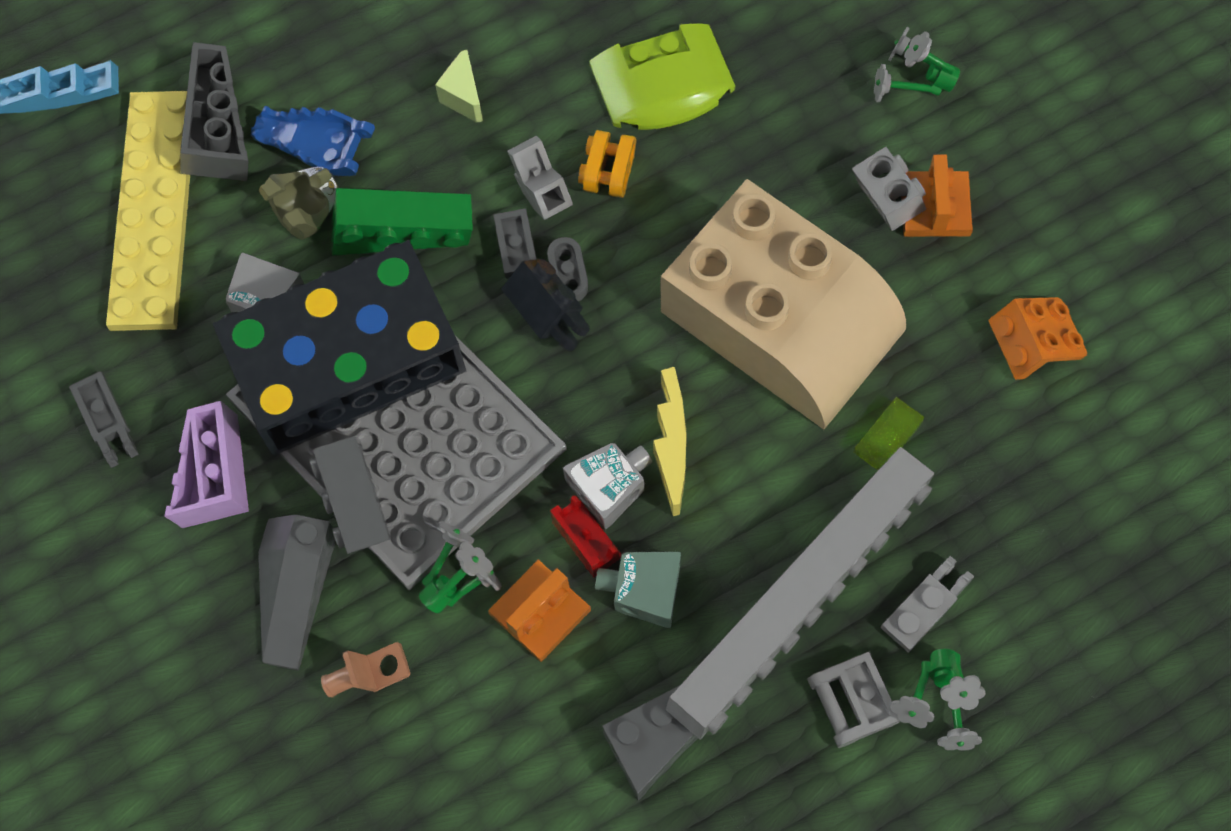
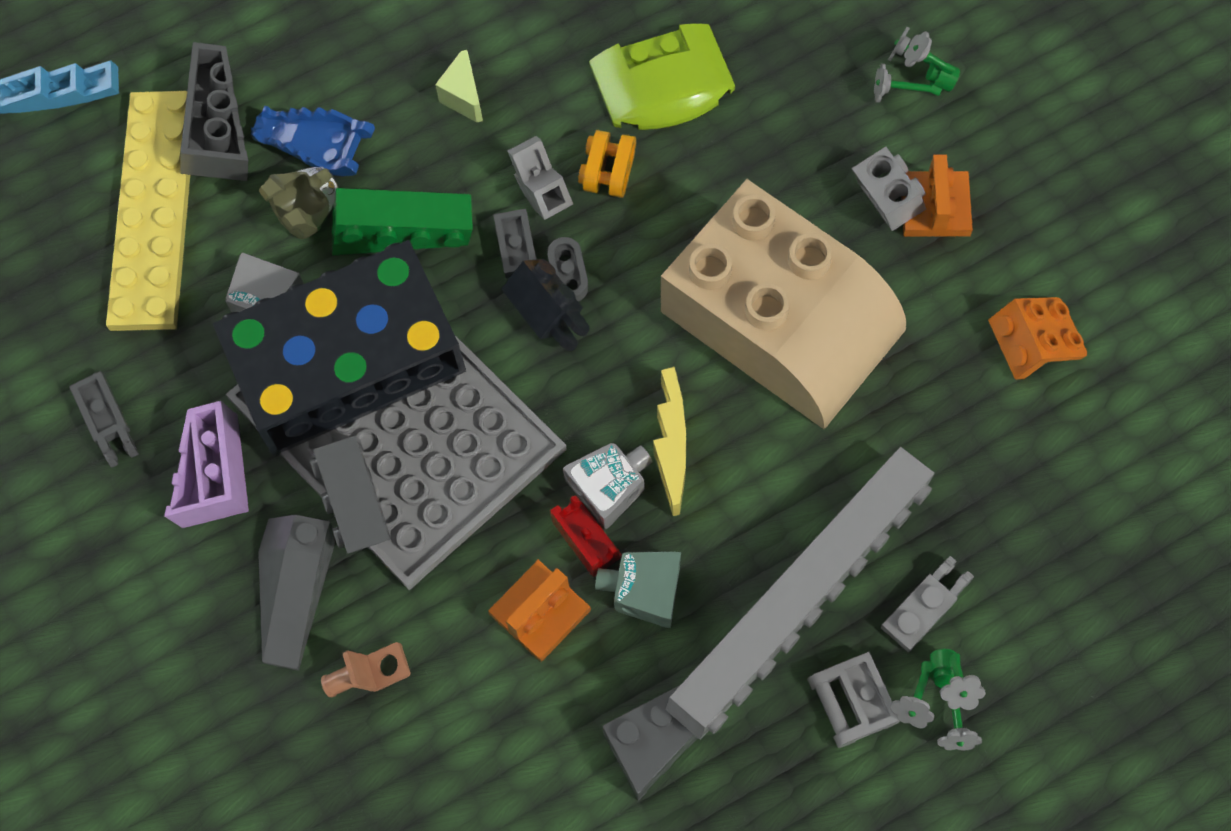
(442, 590): plant -> none
(888, 433): clear neon green plate -> none

